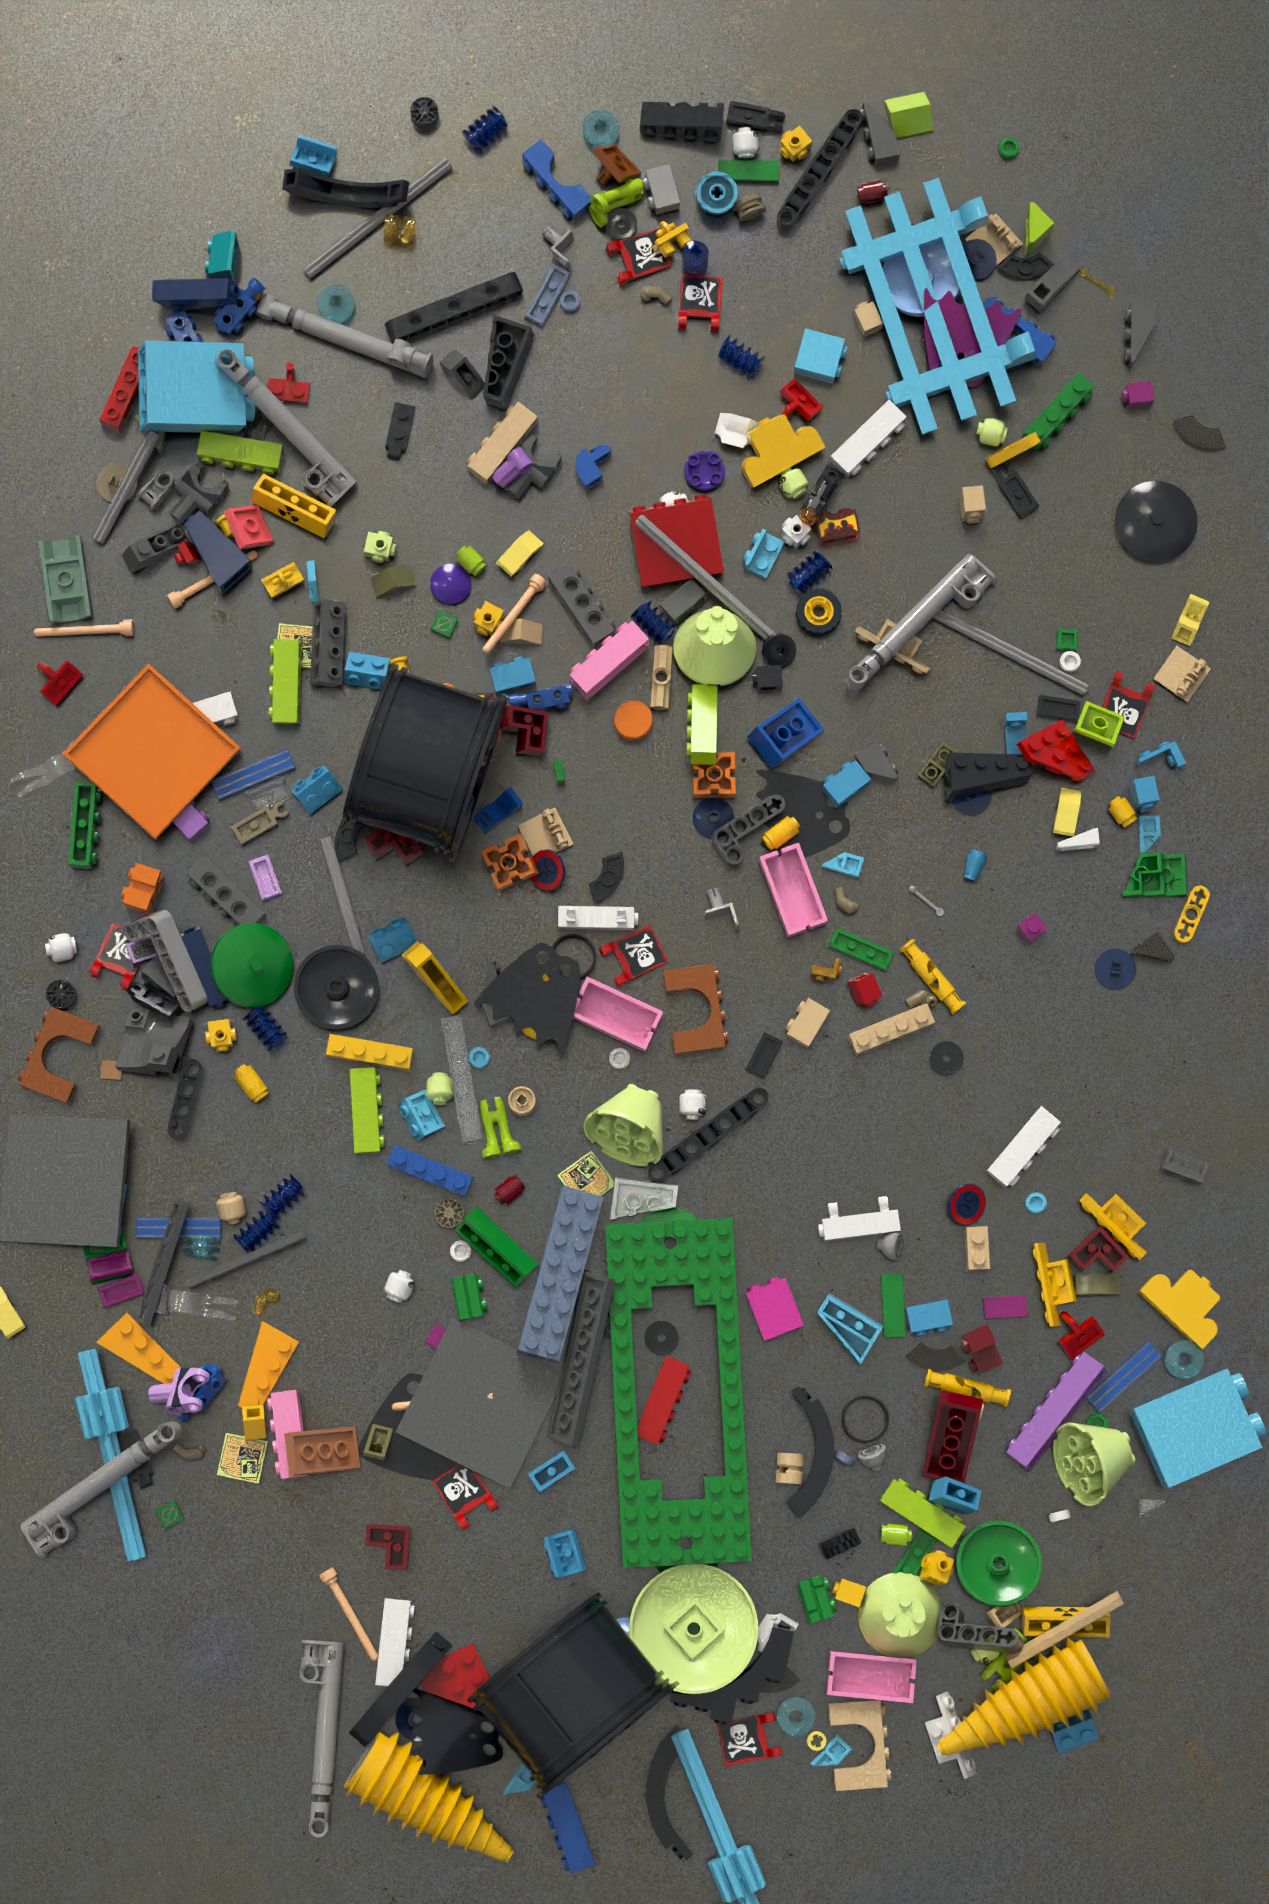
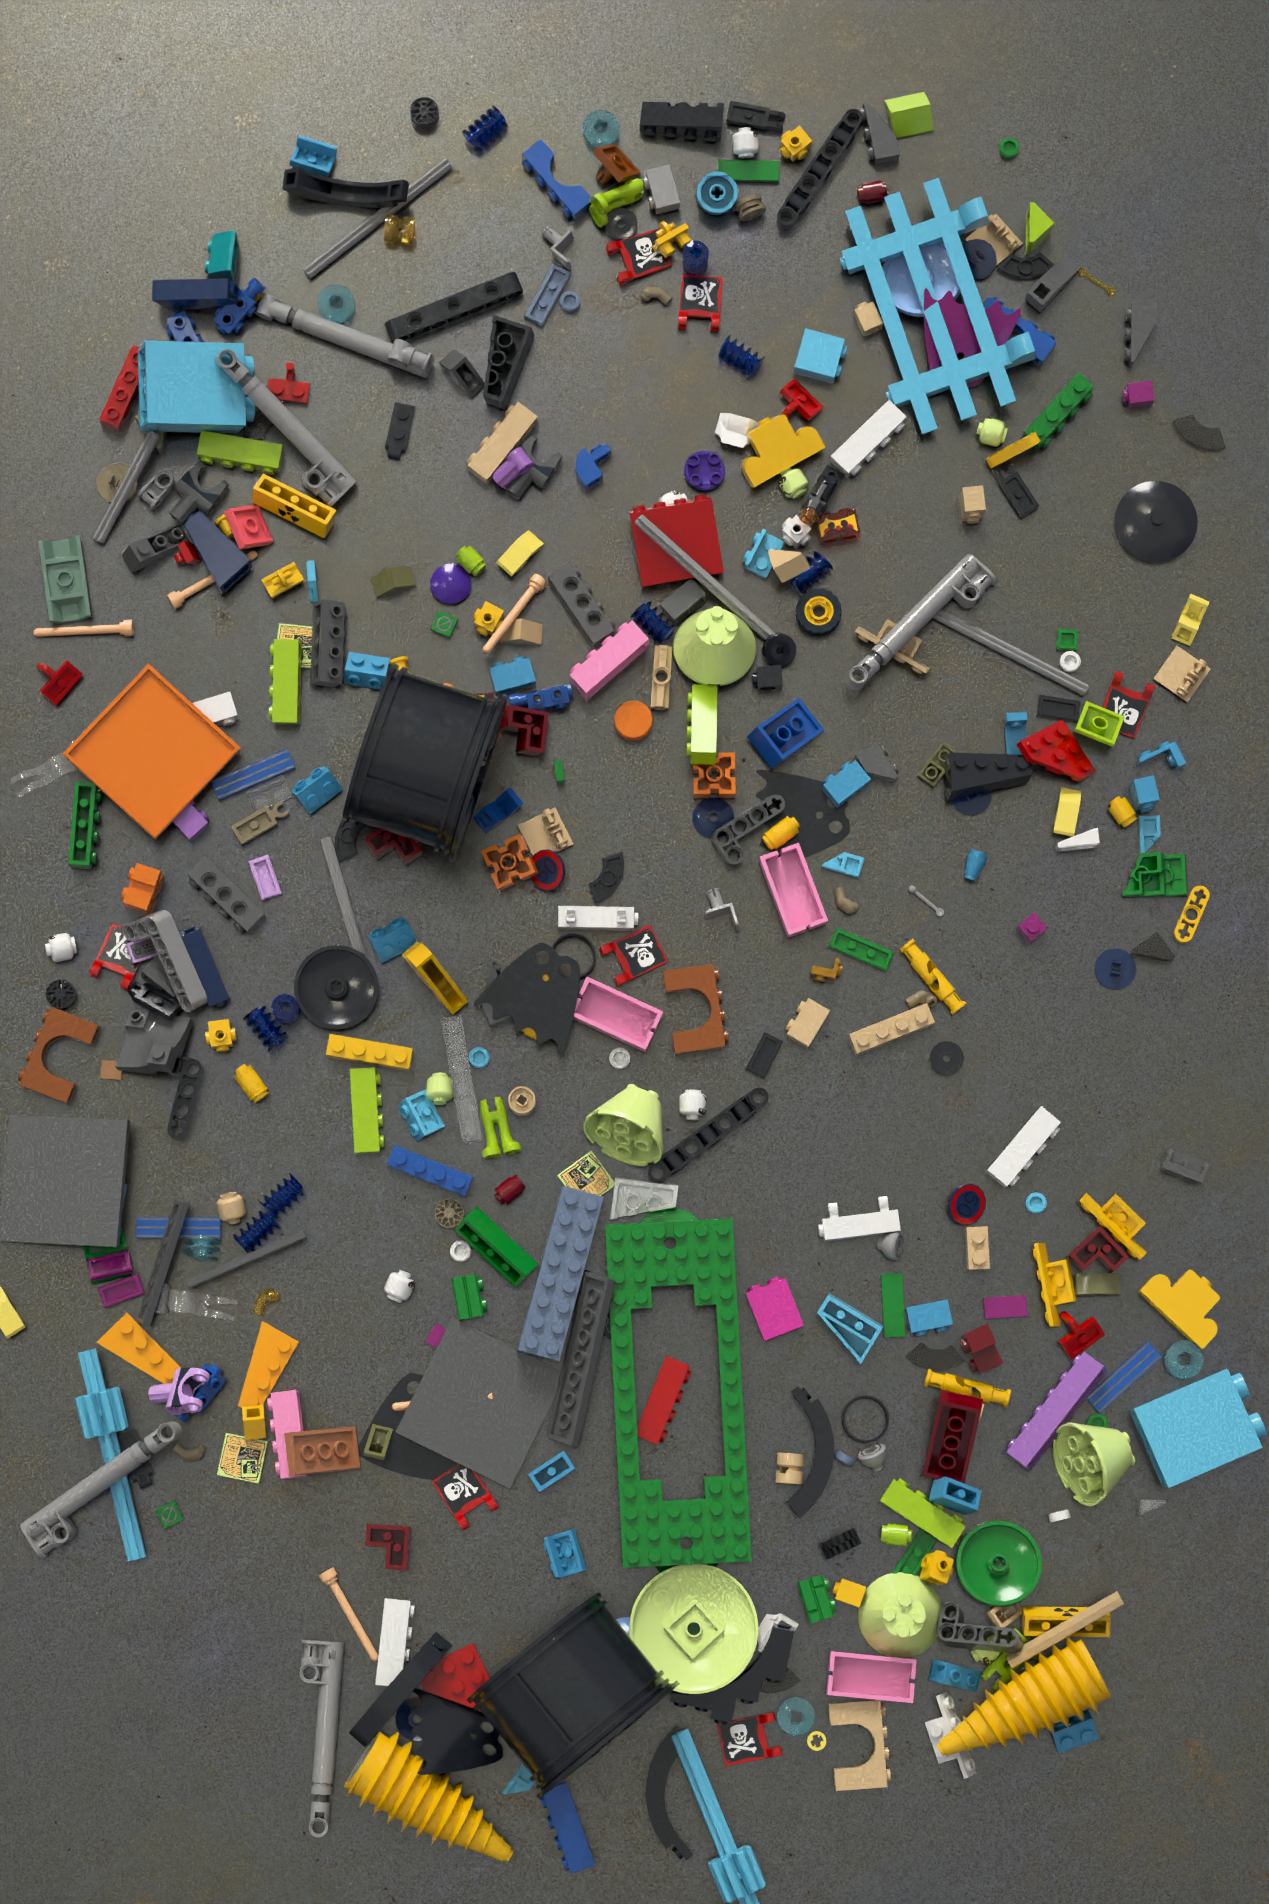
(251, 965): green dish -> none
(285, 1017): none -> clear blue piece
(373, 543): yellowish green brick -> none
(654, 1344): black piece -> none
(787, 563): none -> tan slope
(832, 1753): medium azure tile -> none
(865, 989): red brick -> none
(955, 1675): none -> dark azure bracket

